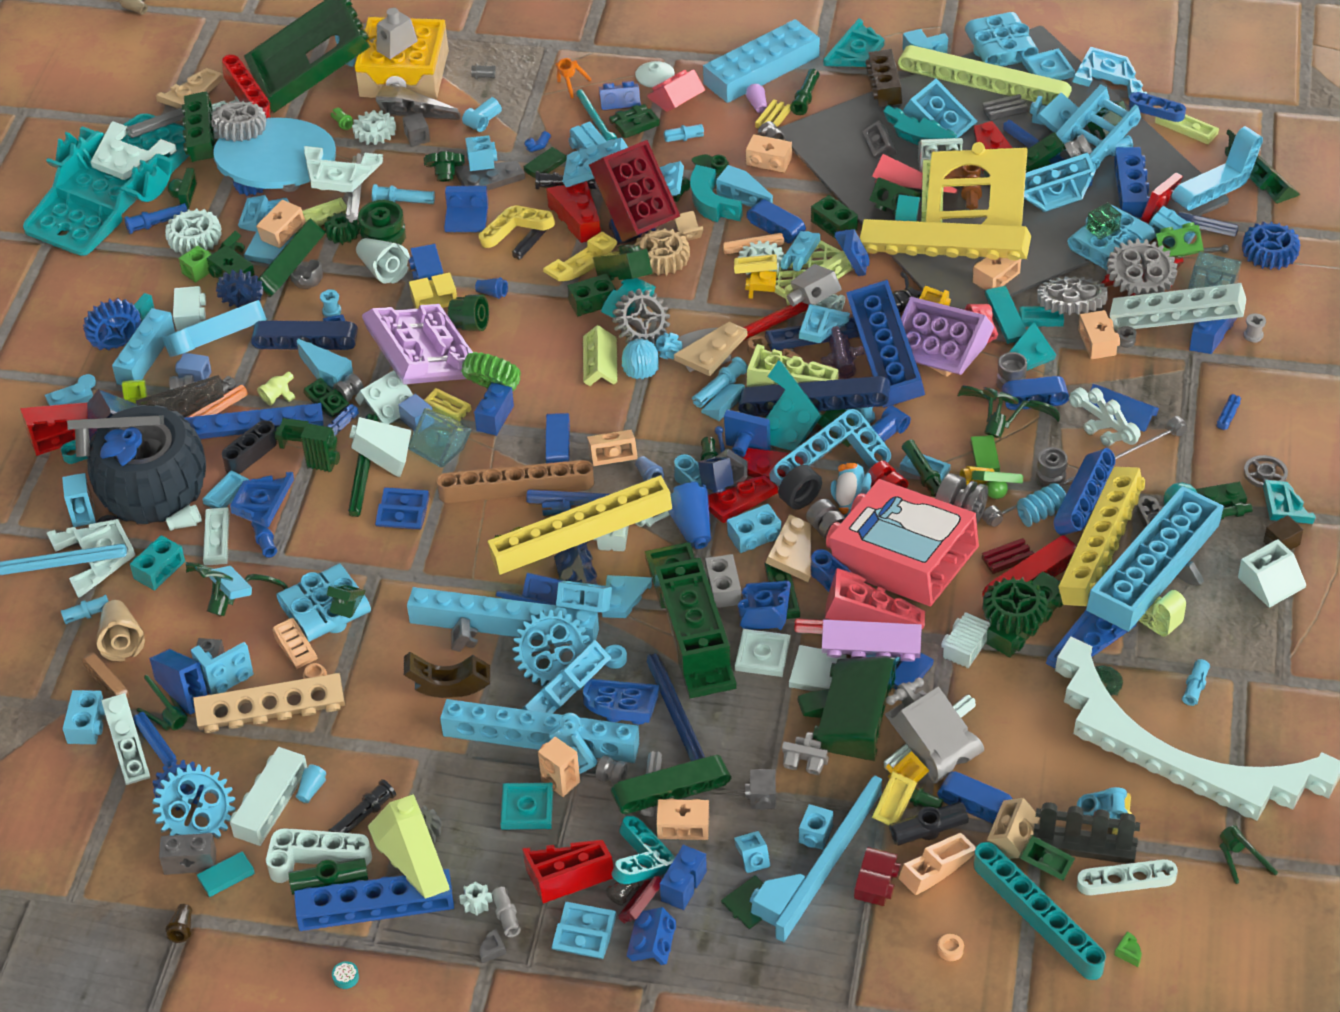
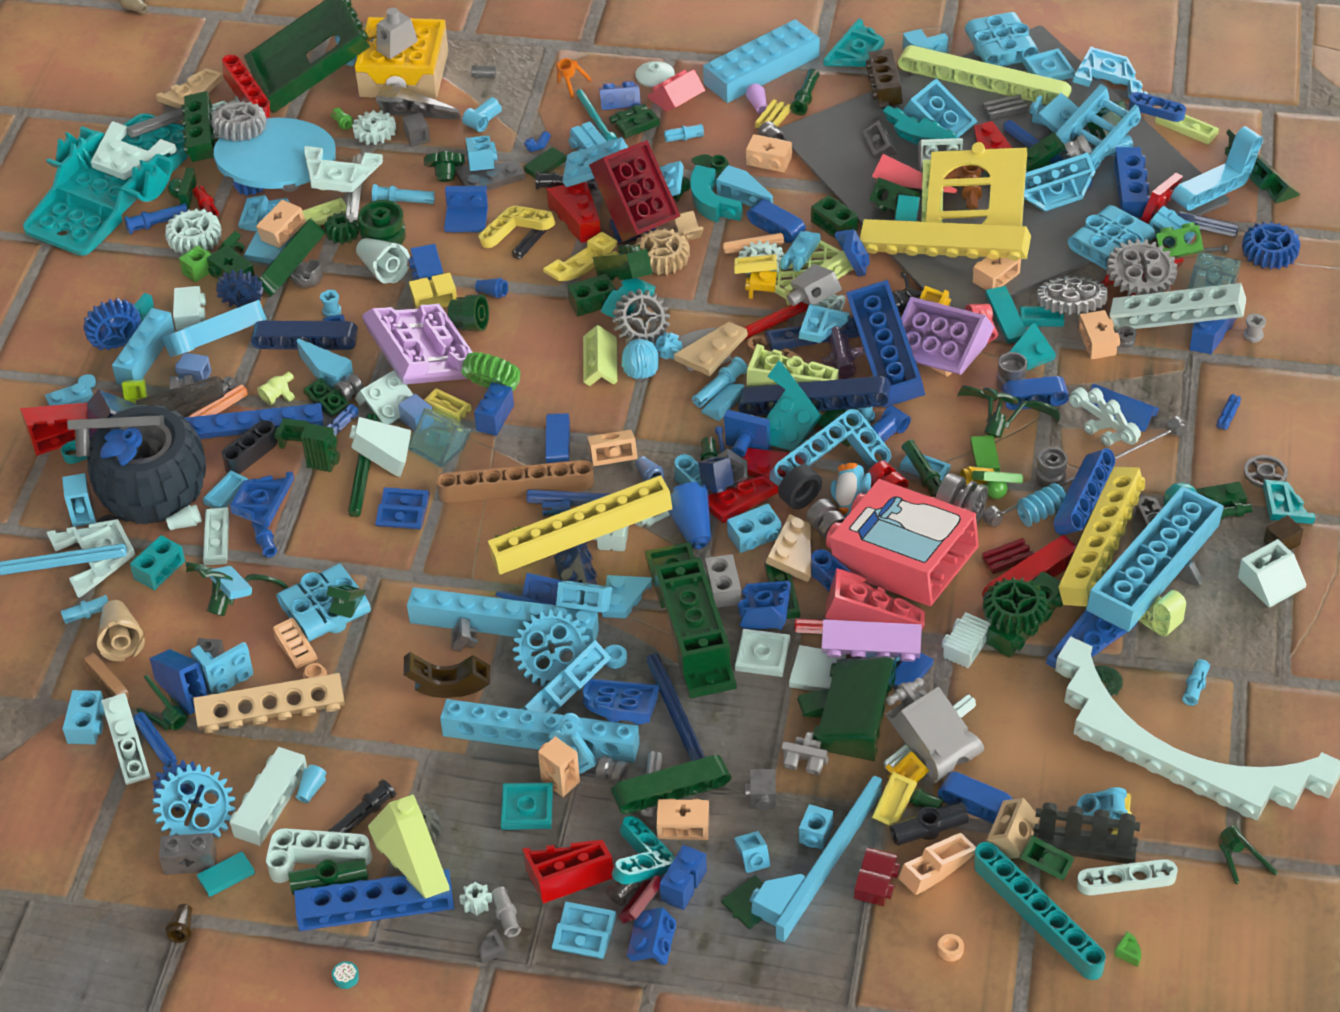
(205, 201): none -> red pin
(1103, 221): clear green brick -> none

